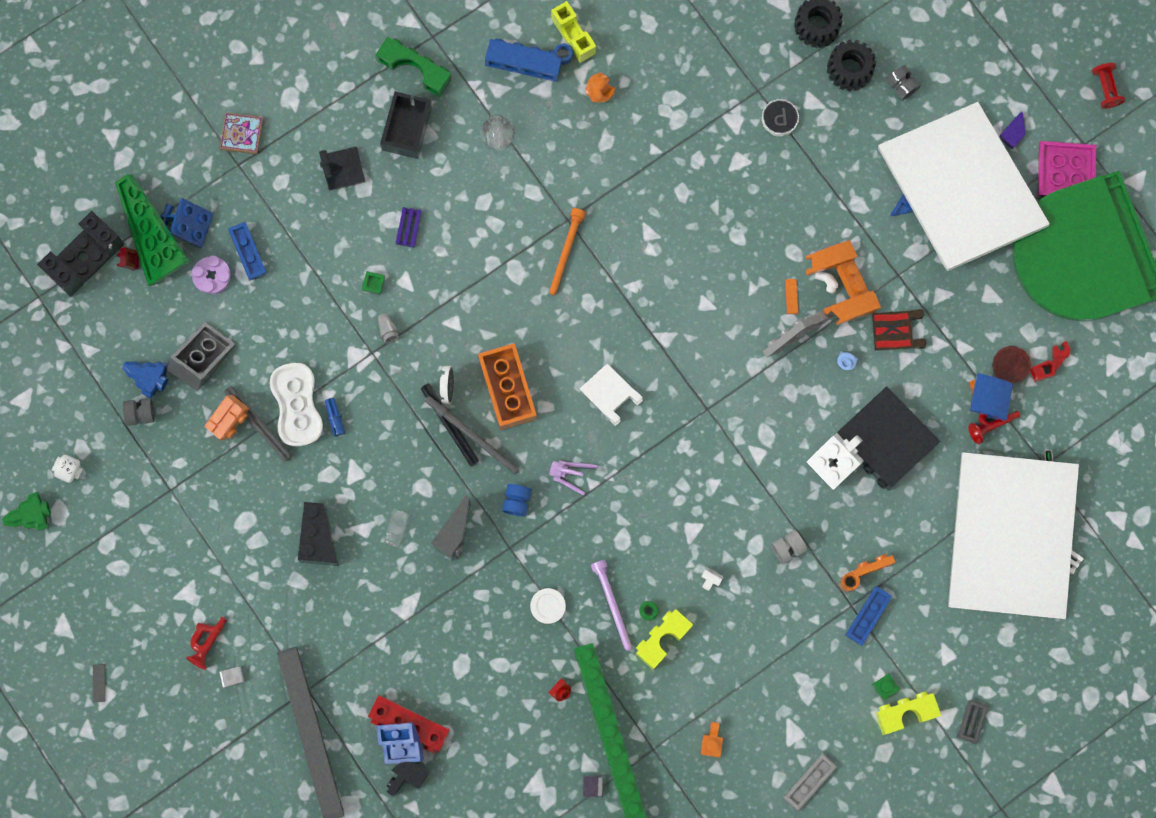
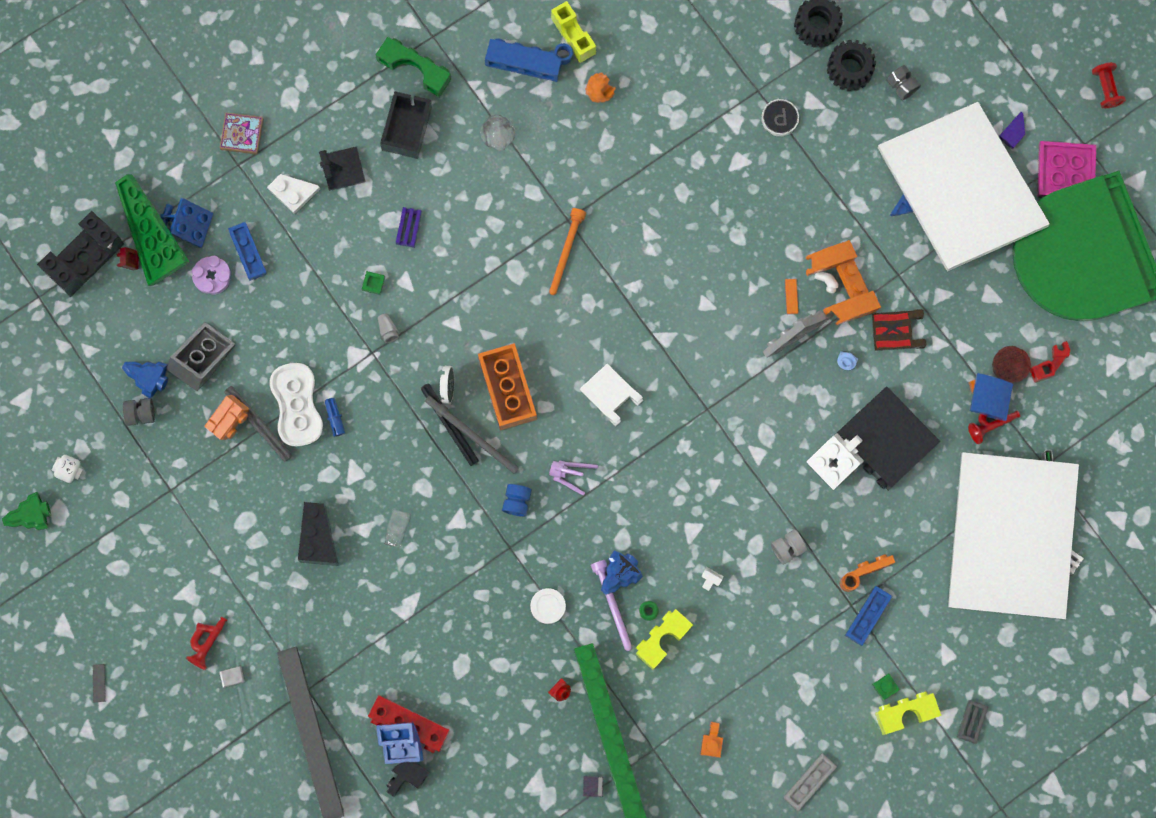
(292, 192): none -> white wing
(452, 535): dark grey slope -> none
(620, 572): none -> blue rock

